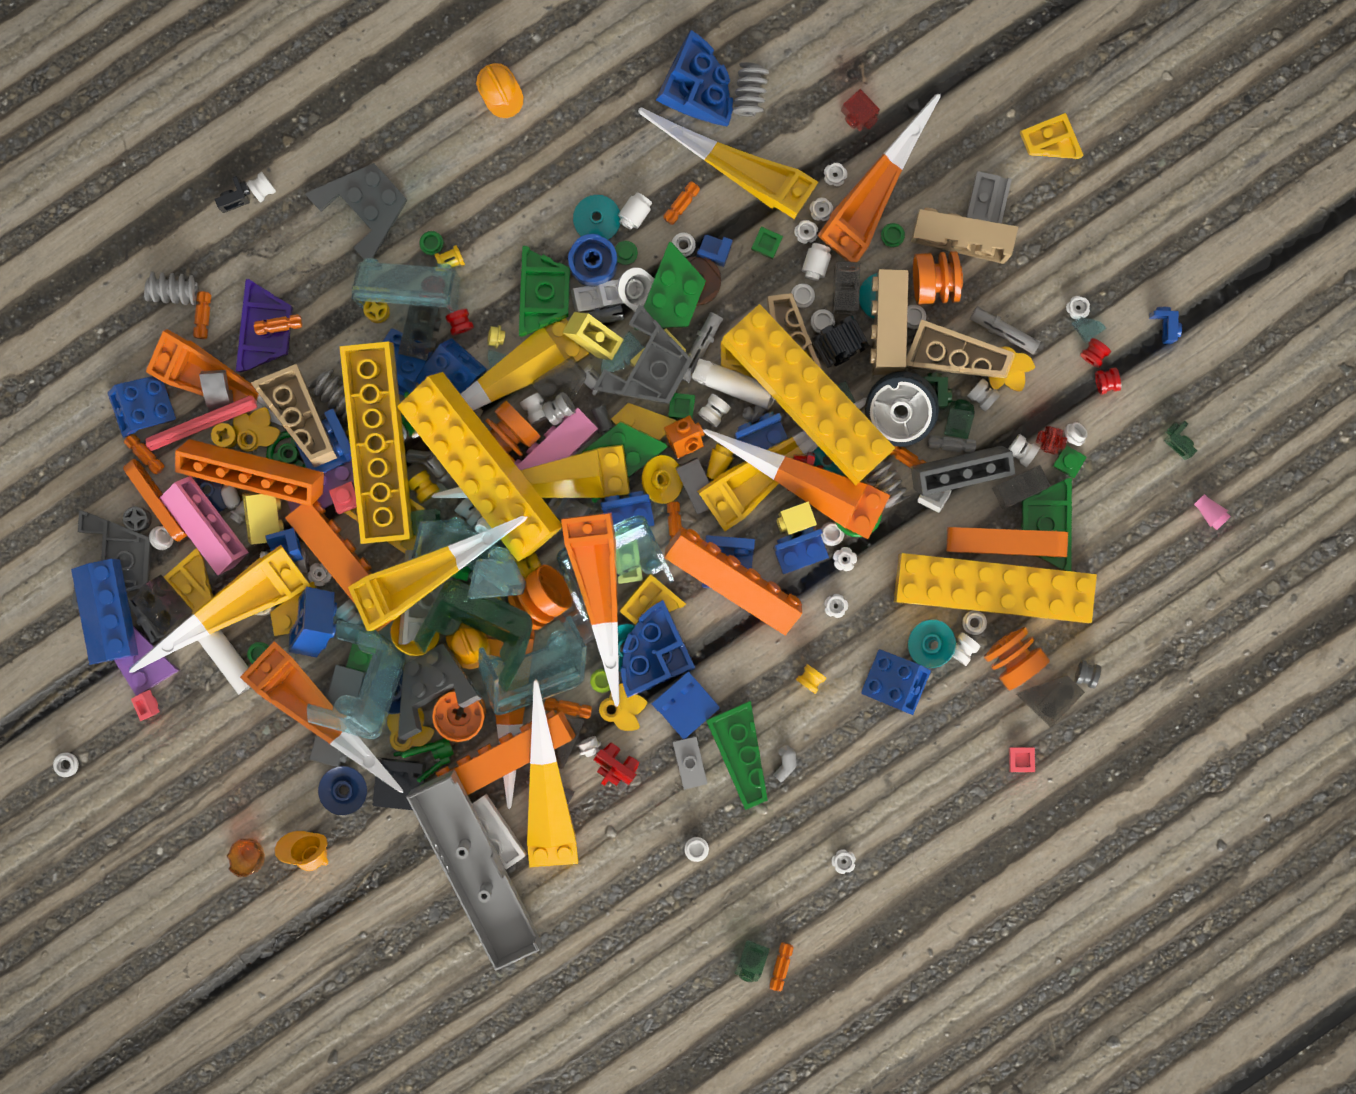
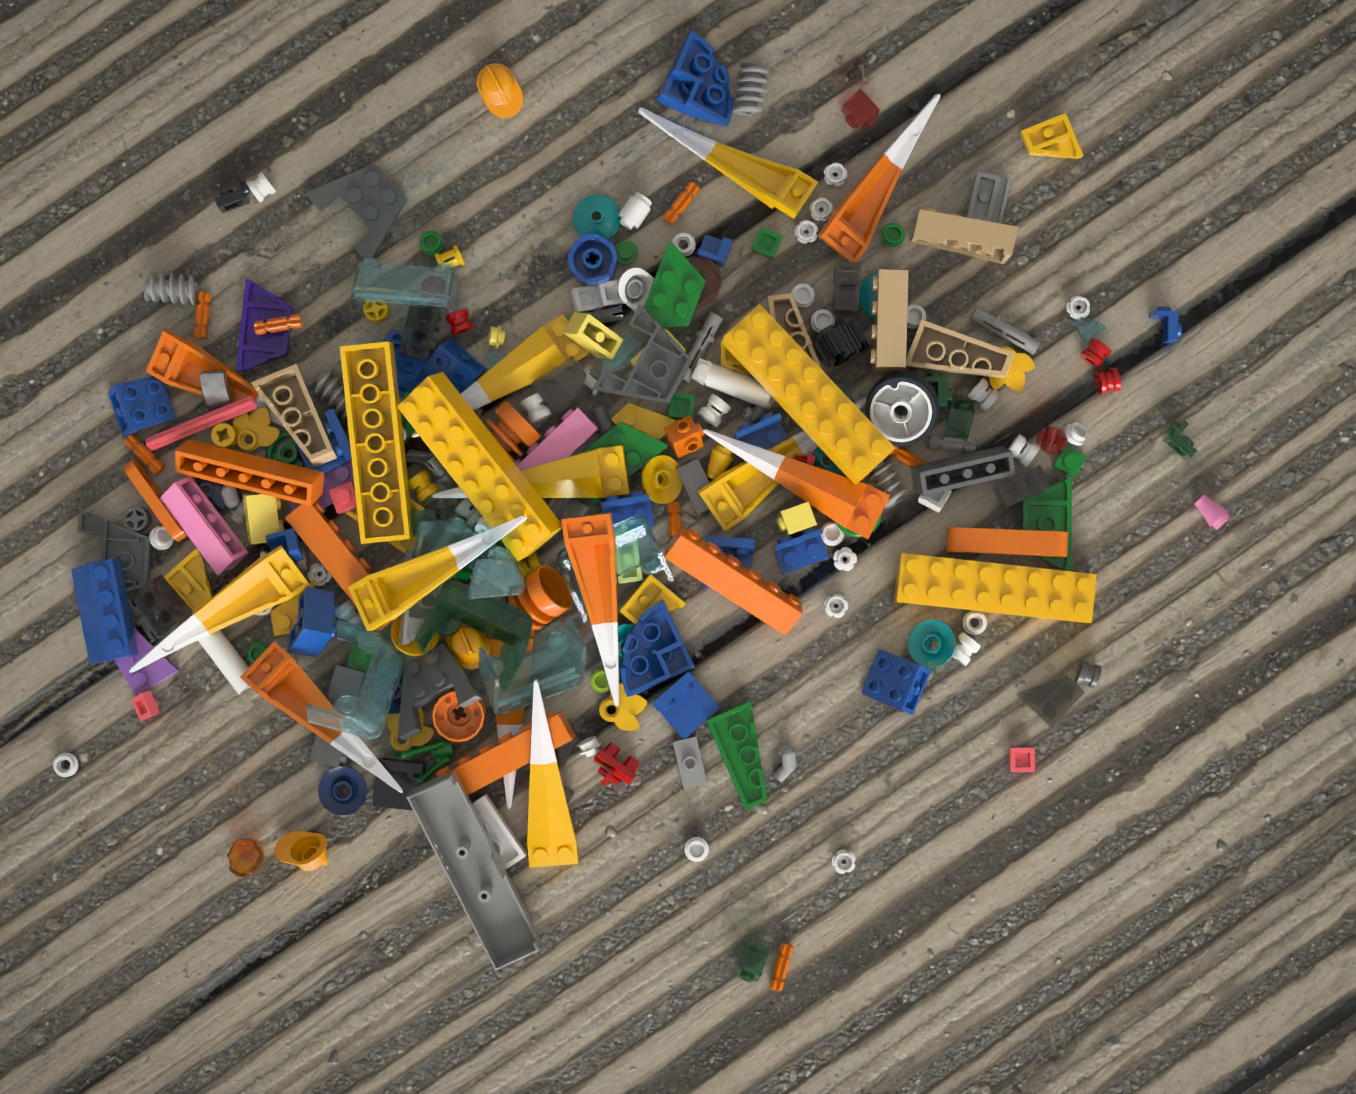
(543, 292): green wing -> none
(559, 408): light grey wheel -> none
(568, 707): orange axle -> none
(811, 678): yellow wheel -> none
(816, 261): white brick -> none
(937, 278): orange wheel -> none
(1016, 658): orange wheel -> none

